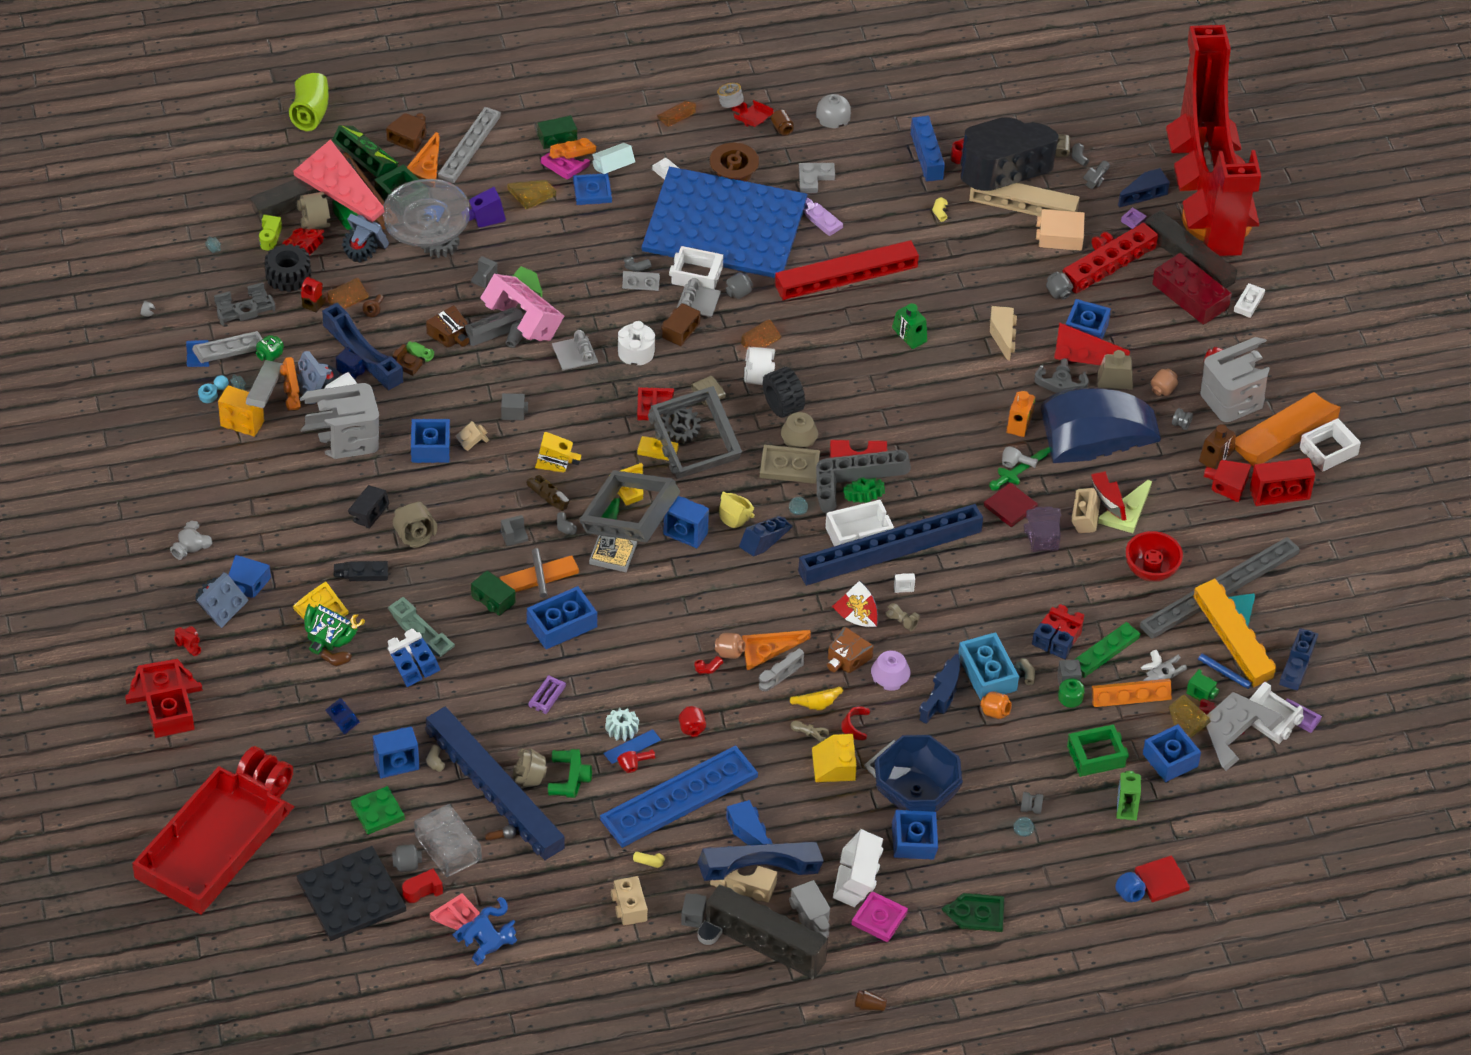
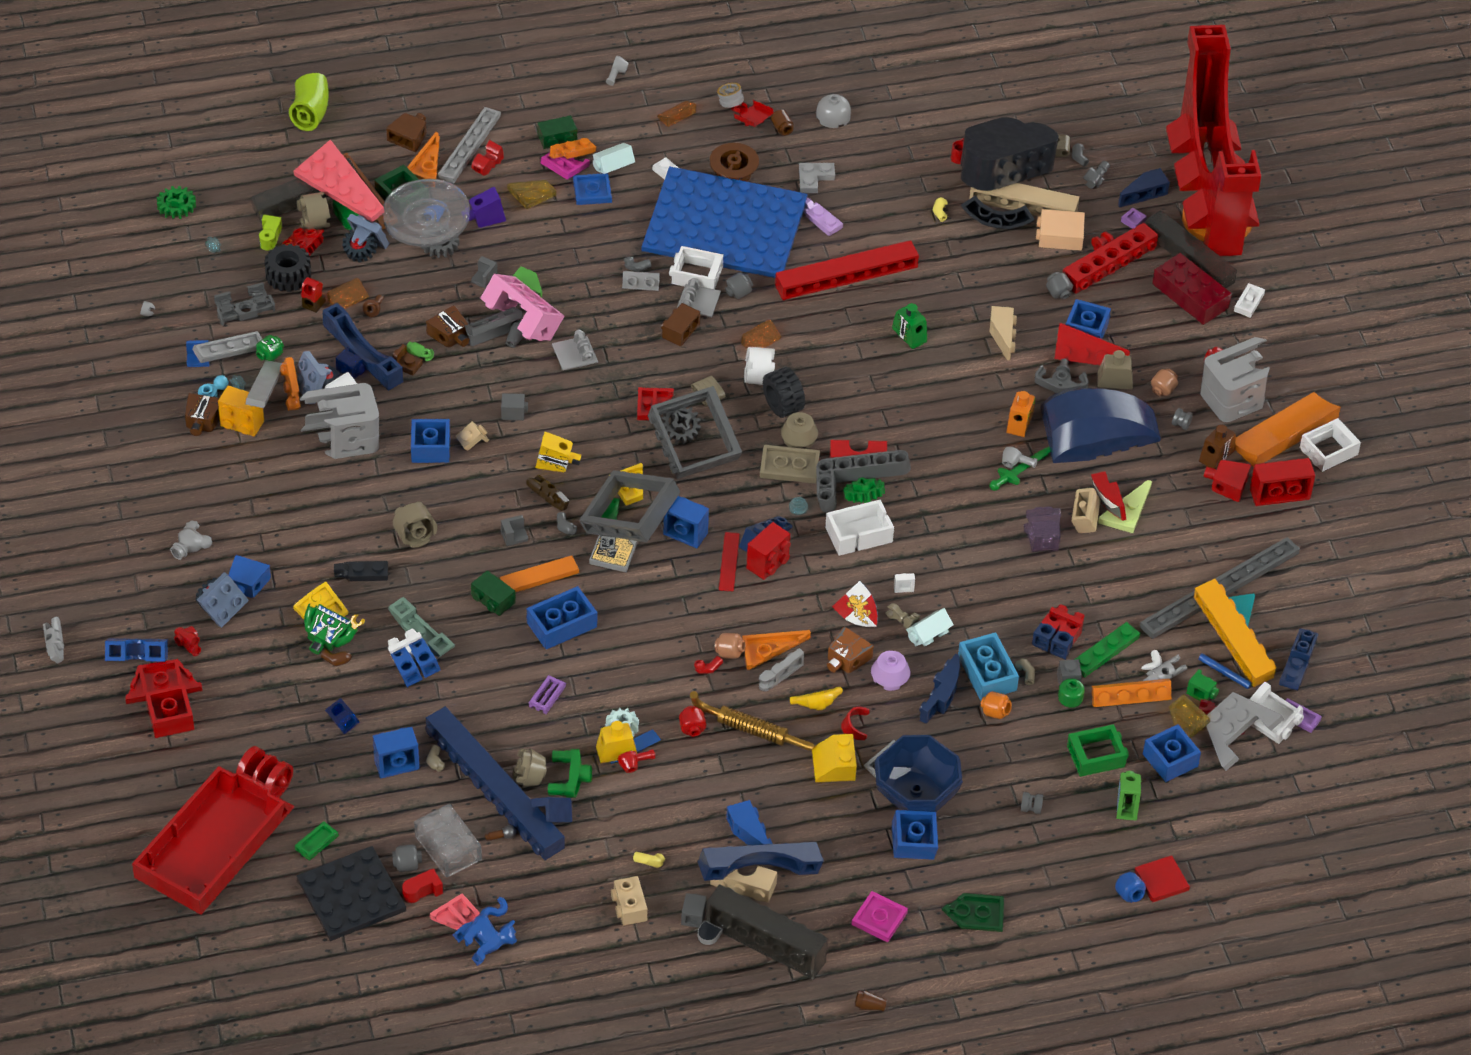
(54, 640): none -> light grey hinge
(145, 649): none -> blue arch
(176, 202): none -> green gear
(201, 413): none -> reddish brown torso
(316, 840): none -> green tile
(364, 150): dark green brick -> none
(369, 506): black hinge -> none
(377, 810): green plate -> none
(493, 156): none -> red leg
(539, 573): flat silver bar -> none
(556, 808): none -> dark blue panel
(614, 741): none -> yellow torso
(619, 66): none -> light grey bar
(636, 343): white brick -> none
(653, 448): yellow plate -> none
(678, 796): blue plate -> none
(729, 561): none -> red sticker
(735, 510): light yellow helmet -> none
(750, 724): none -> pearl gold piece
(768, 551): none -> red brick
(809, 730): dark tan piece -> none
(811, 907): light grey hinge -> none
(862, 856): white piece -> none
(890, 544): dark blue brick -> none
(927, 148): blue brick -> none
(929, 627): none -> light aqua brick
(997, 219): none -> black brick
(1010, 504): dark red tile -> none
(1023, 827): clear light blue plate -> none
(1153, 556): red piece -> none

